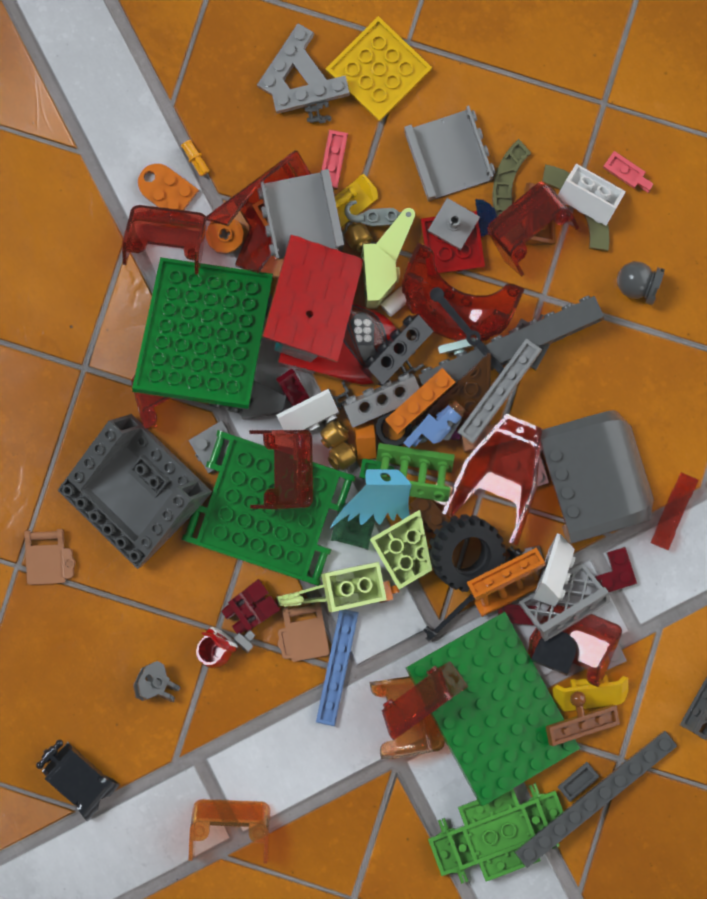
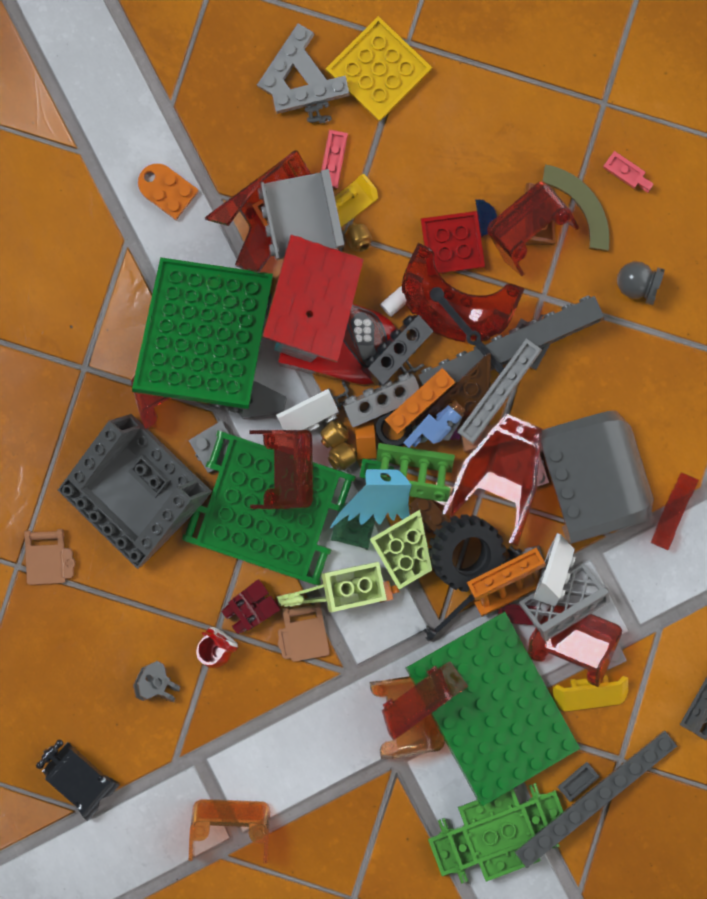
(165, 228): clear red windscreen -> none
(195, 158): light orange axle -> none
(221, 245): orange plate -> none
(244, 642): light grey tile -> none
(292, 387): dark red tile -> none
(337, 667): medium blue tile -> none
(380, 258): yellowish green slope -> none
(449, 154): light grey panel -> none
(453, 224): light grey tile -> none
(456, 347): light aqua plate -> none
(505, 176): olive tile -> none
(556, 653): black tile -> none
(583, 723): dark orange plate -> none
(591, 194): white slope -> none
(621, 574): dark red plate -> none

